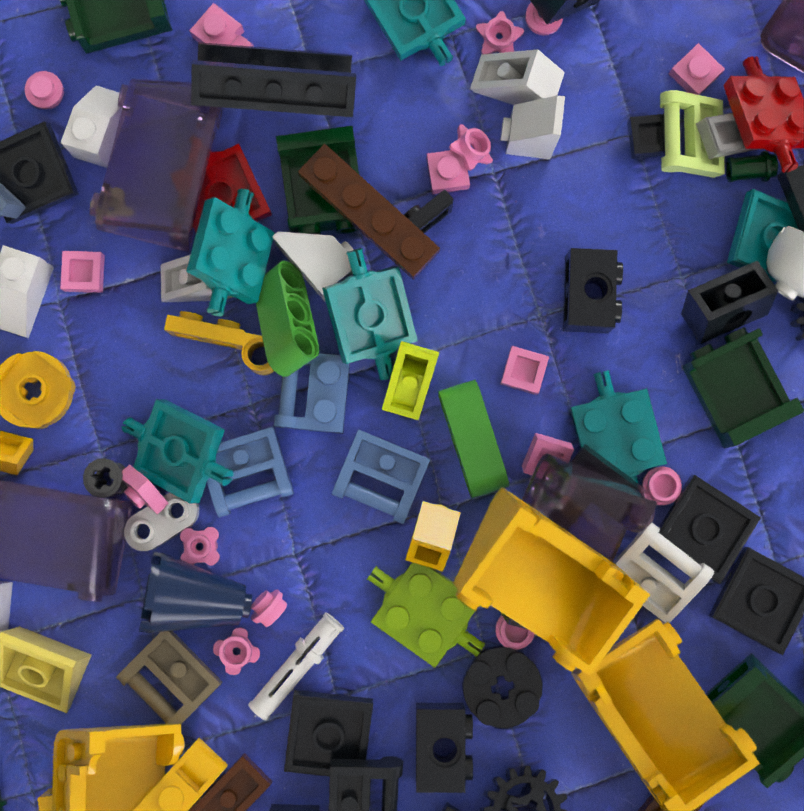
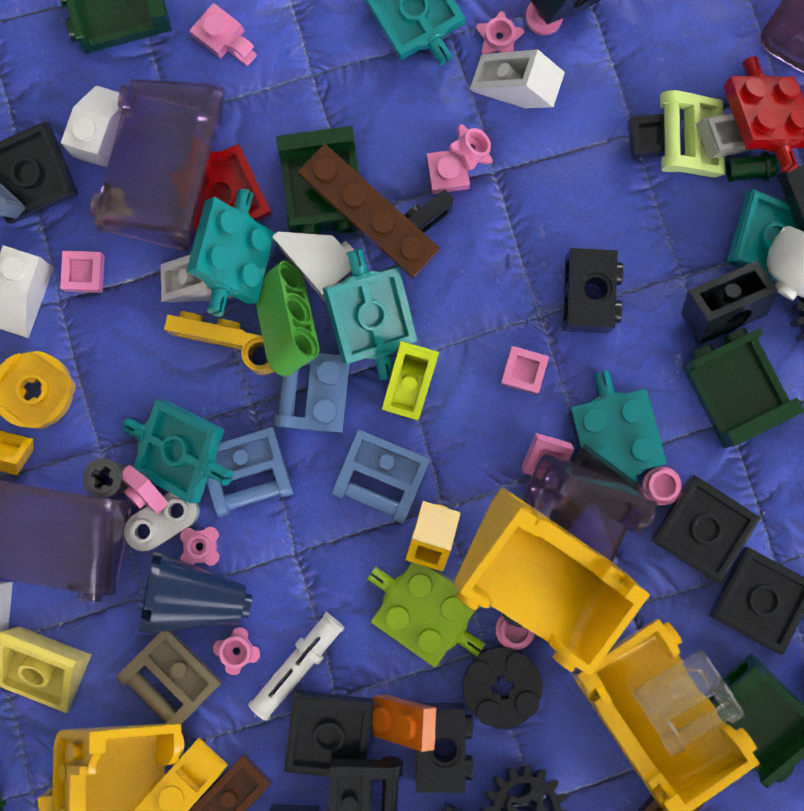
(44, 90): bright pink plate -> none
(268, 607): bright pink plate -> none
(273, 80): black fence -> none
(404, 722): none -> orange plate
(473, 438): bright green beam -> none
(534, 127): white slope -> none
(666, 592): white plate -> none
(680, 690): none -> clear plate
(696, 70): bright pink plate -> none

